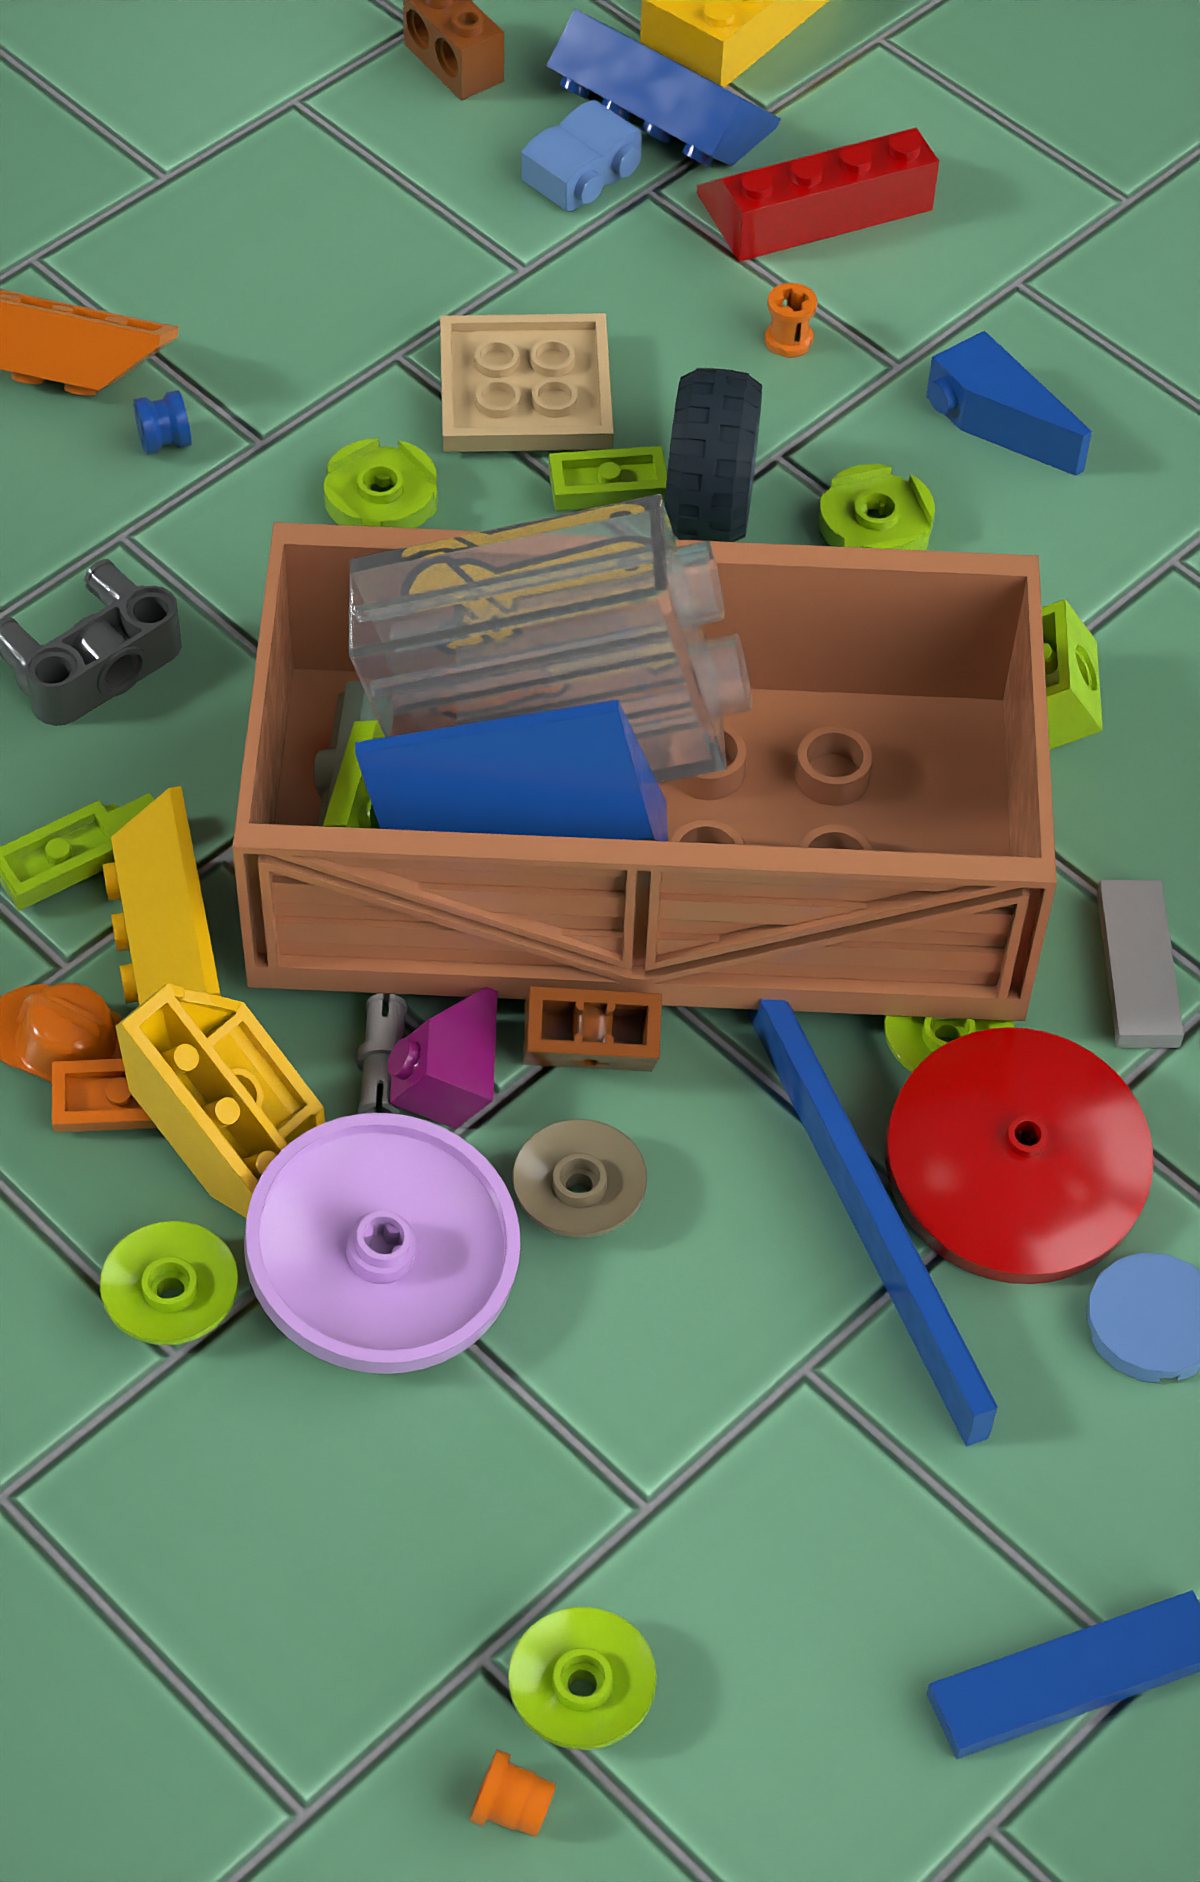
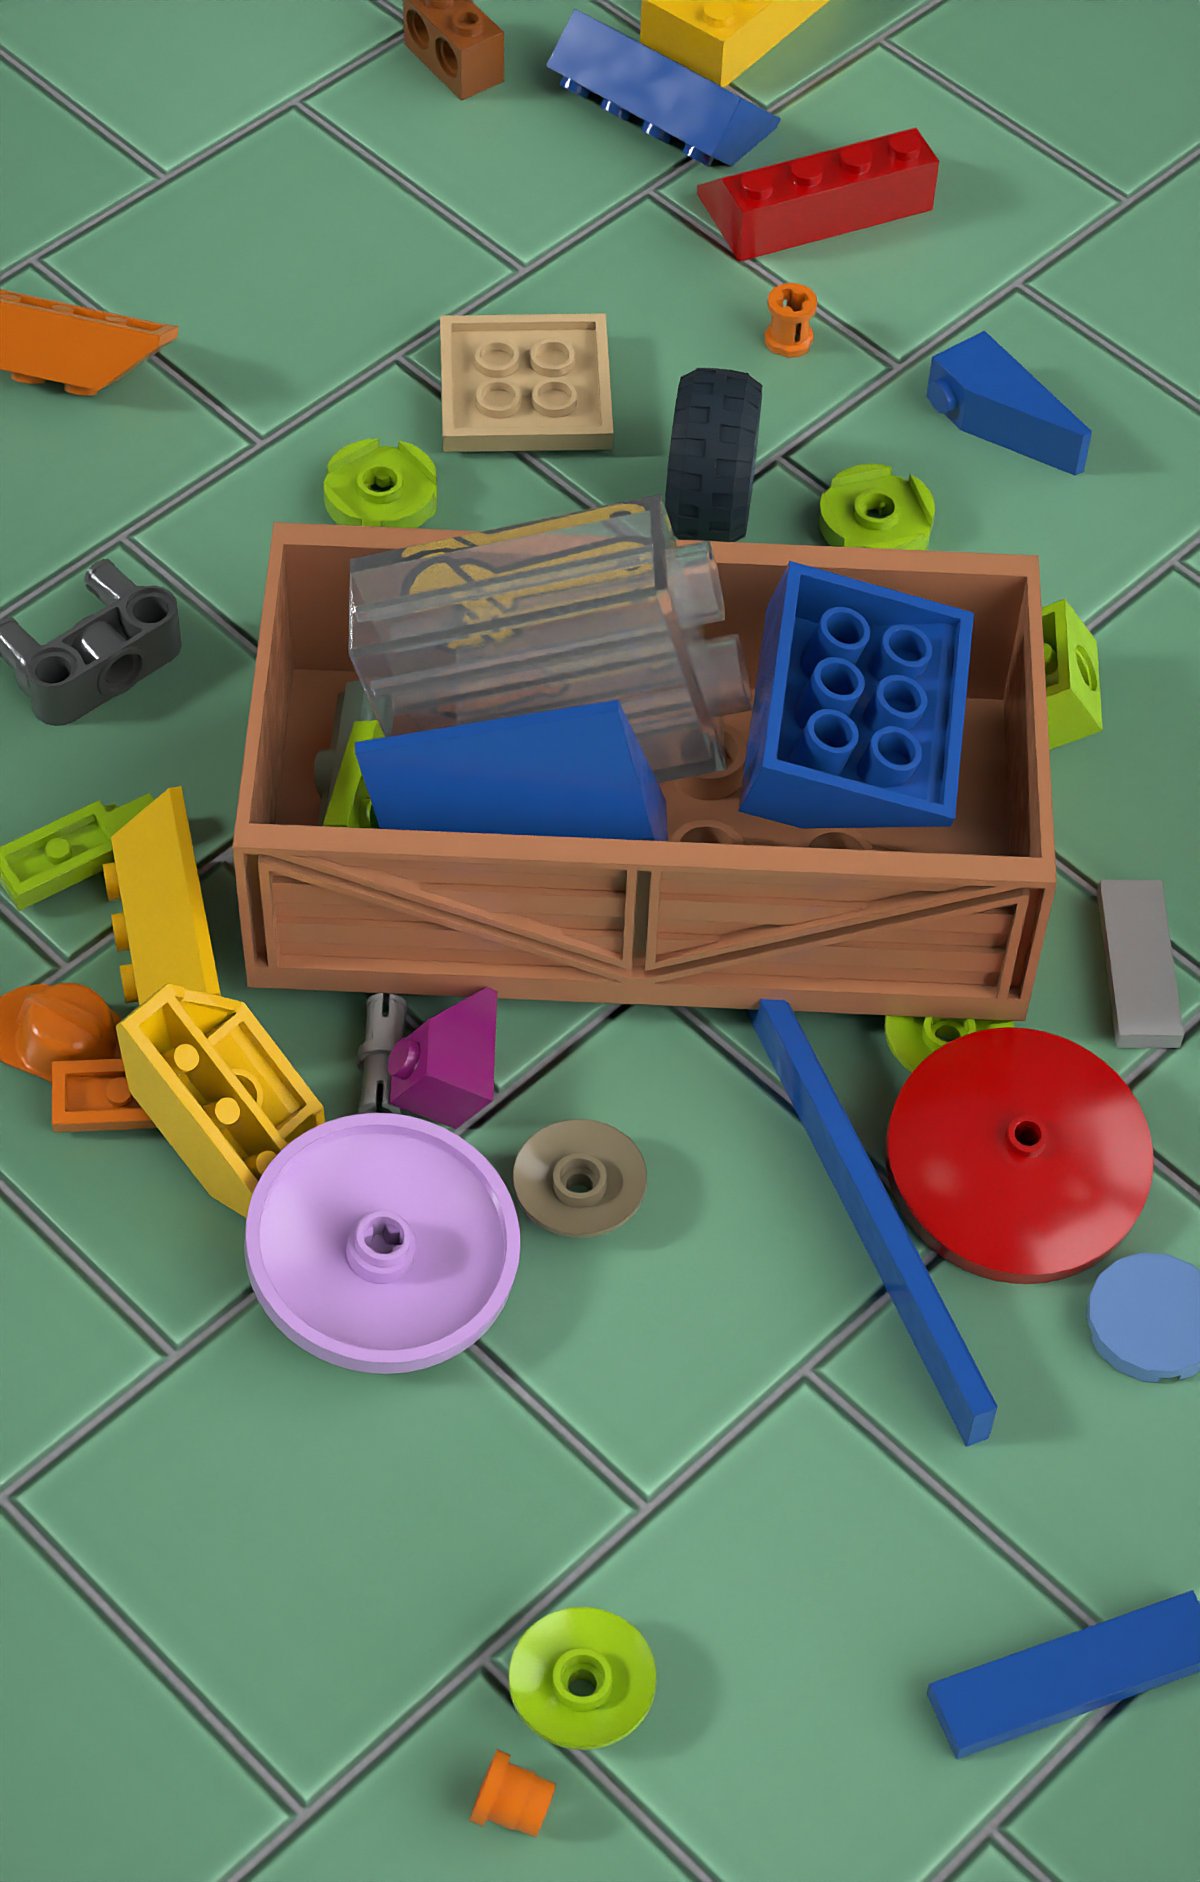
(162, 422): blue wheel -> none
(162, 1259): lime dish -> none
(581, 155): medium blue brick -> none
(592, 1029): dark orange brick -> none
(606, 476): lime plate -> none
(856, 706): none -> blue slope

